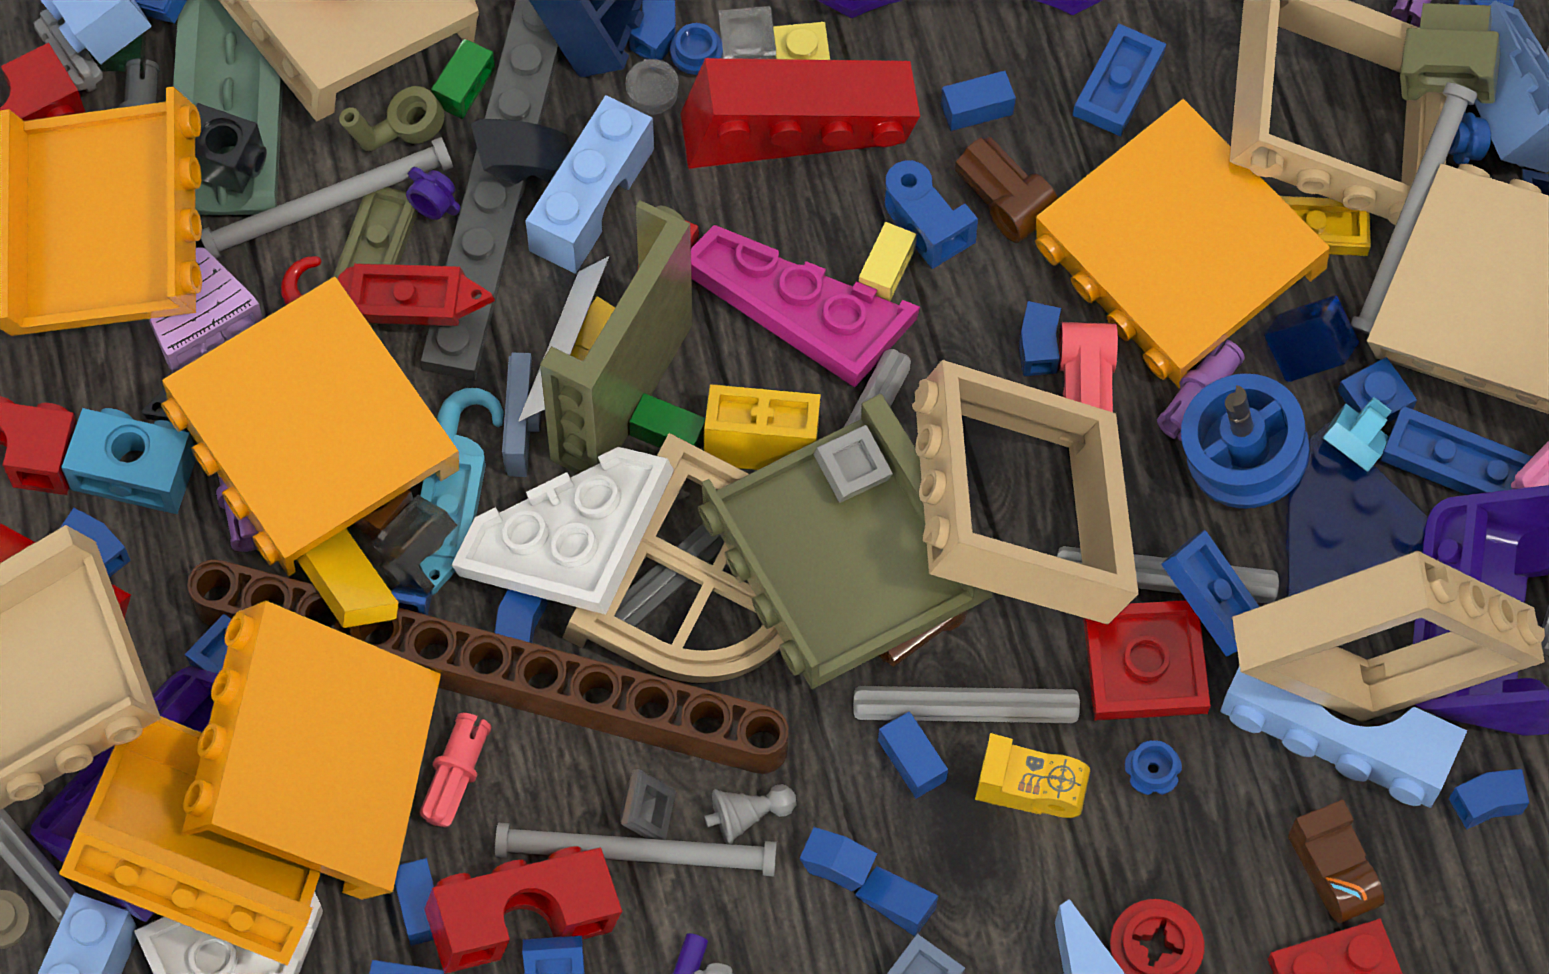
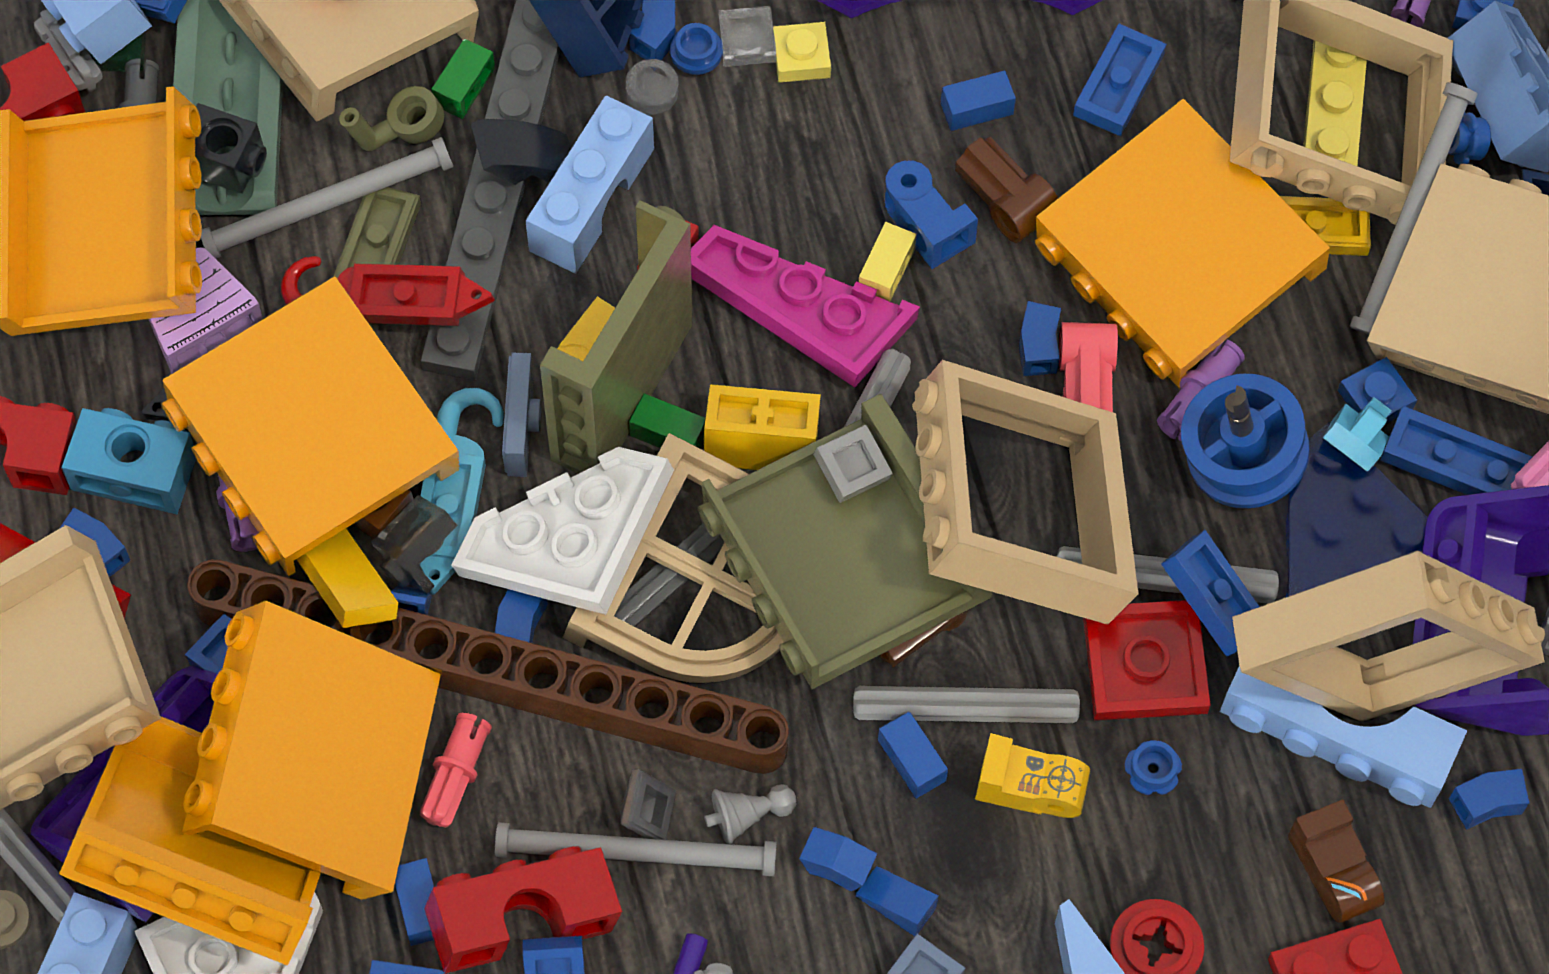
(432, 194): dark purple plate -> none
(567, 327): white sticker -> none
(795, 108): red wedge -> none
(1311, 338): clear blue panel -> none
(1335, 103): none -> light yellow plate
(1451, 47): olive piece -> none

